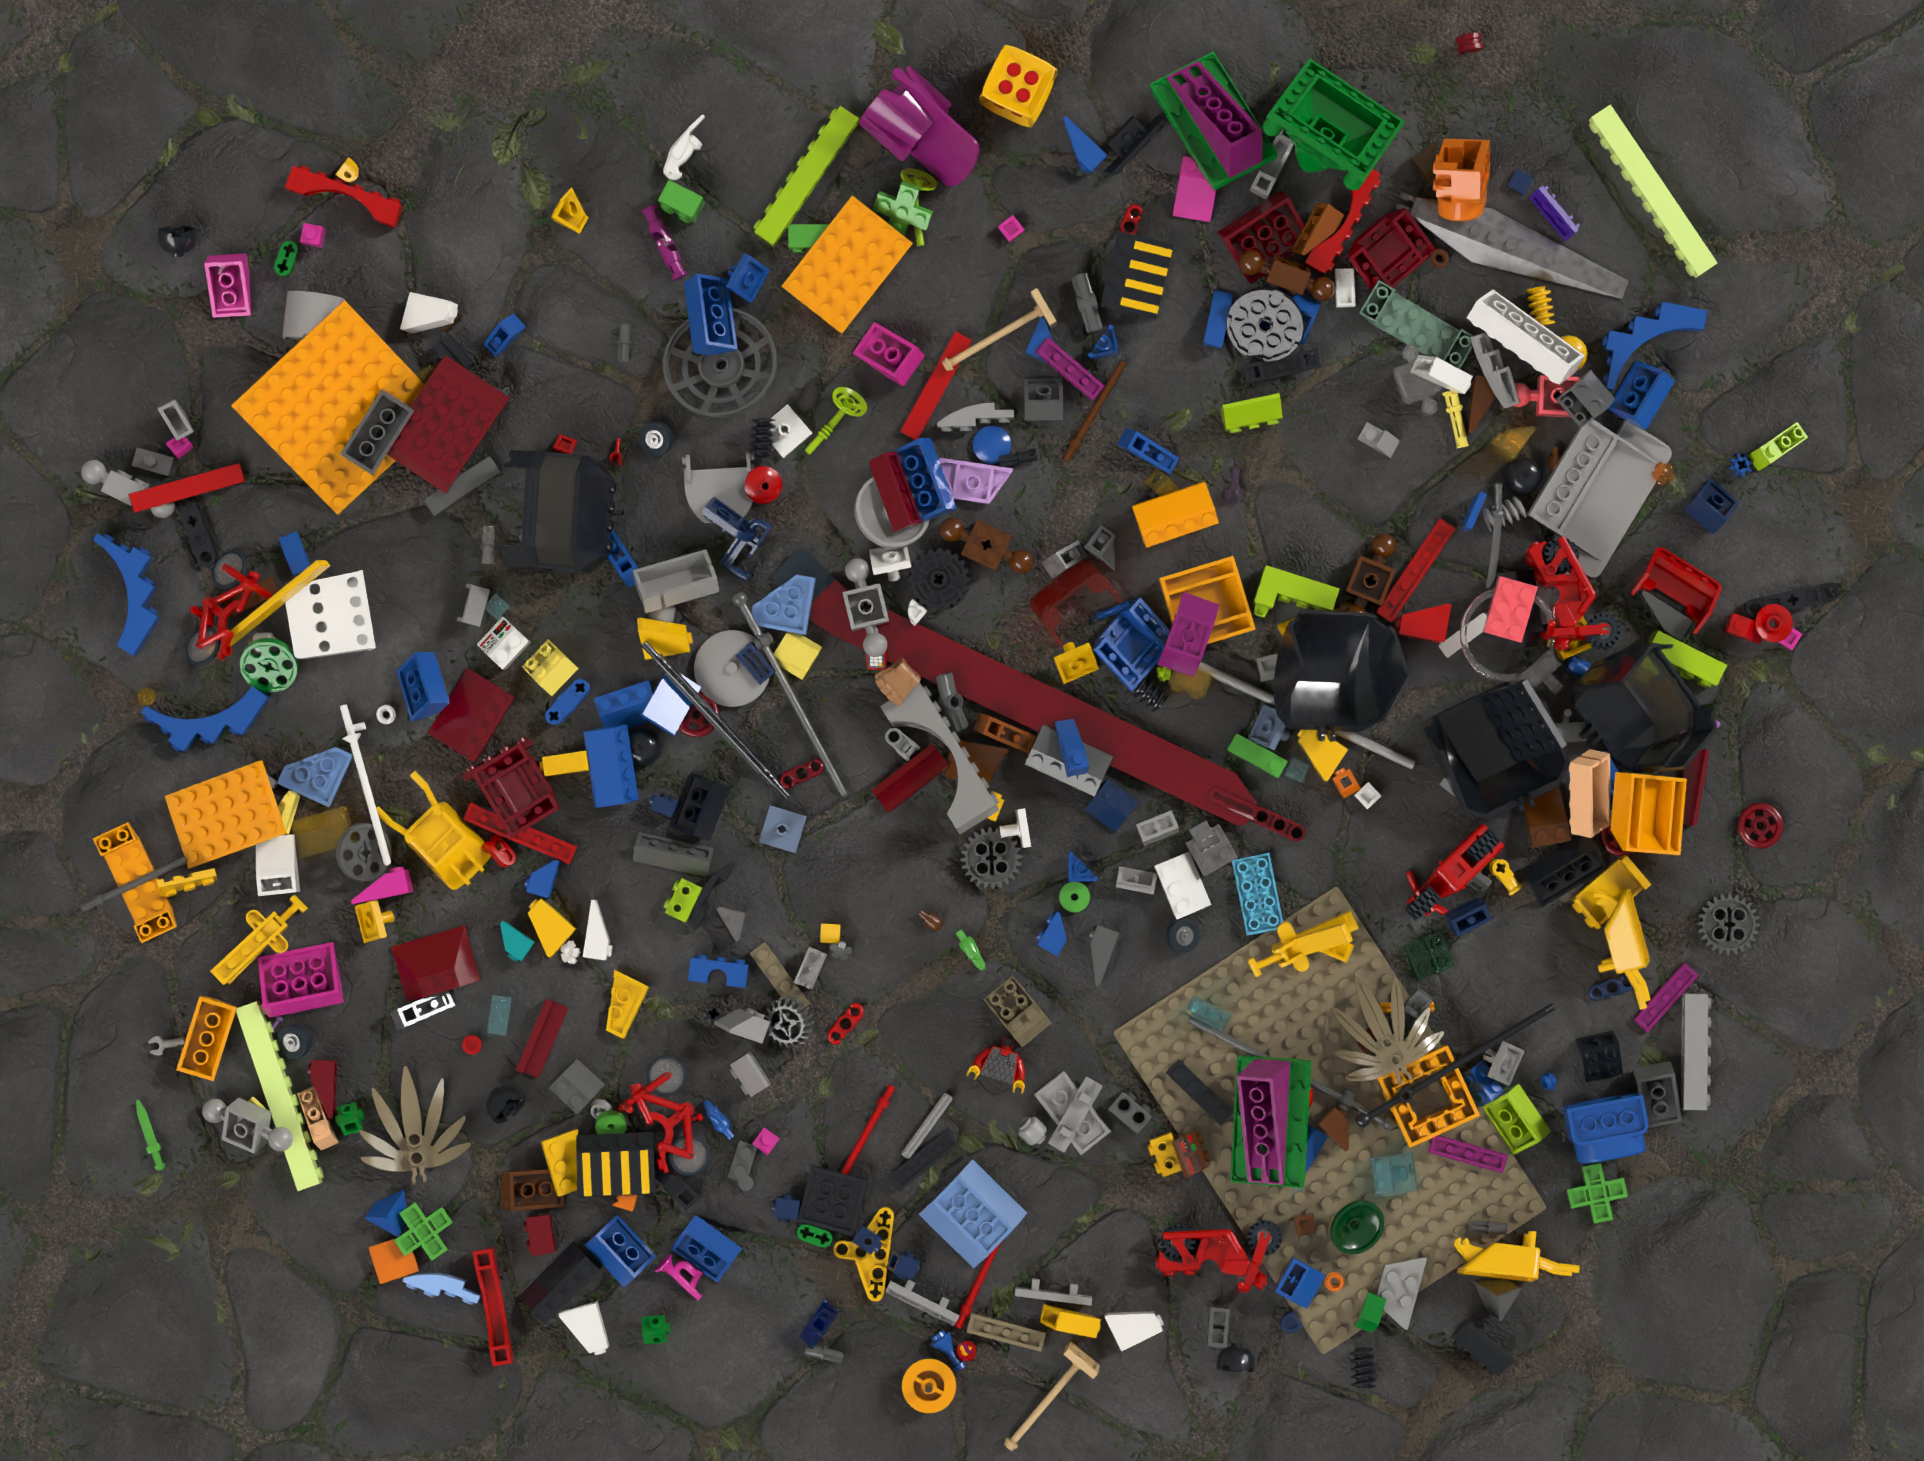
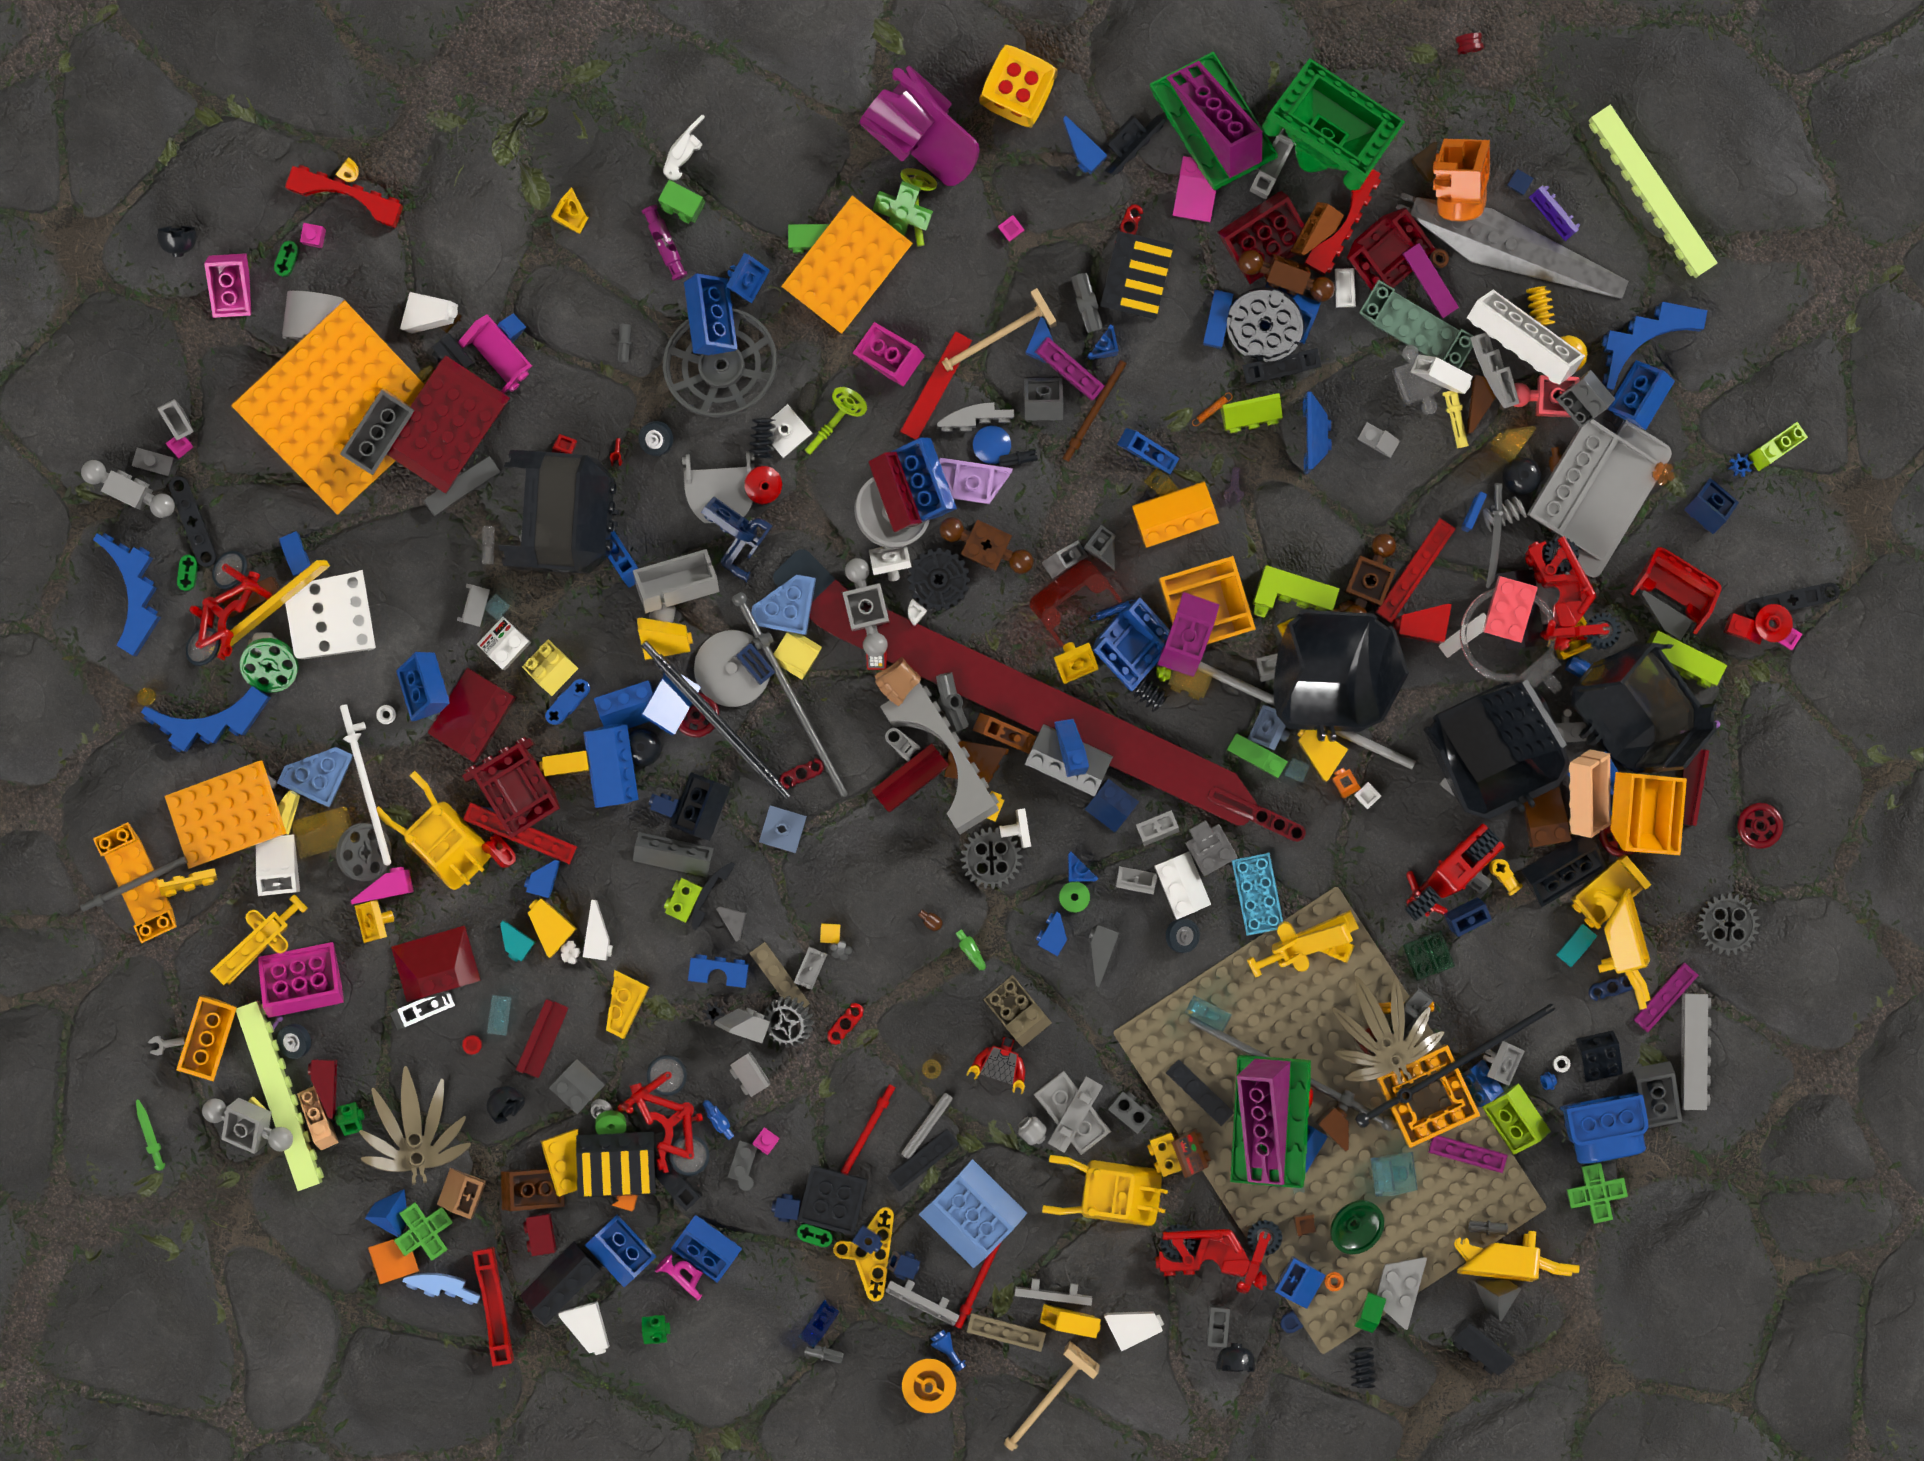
(182, 572): none -> green beam
(186, 487): red tile -> none
(461, 1193): none -> medium nougat slope
(497, 351): none -> dark pink panel
(807, 176): lime brick -> none
(936, 1064): none -> clear yellow plate
(966, 1351): red tile -> none
(1115, 1192): none -> yellow piece
(1211, 409): none -> orange piece
(1317, 432): none -> blue slope
(1430, 280): none -> magenta tile
(1567, 1063): none -> white axle
(1576, 945): none -> teal slope

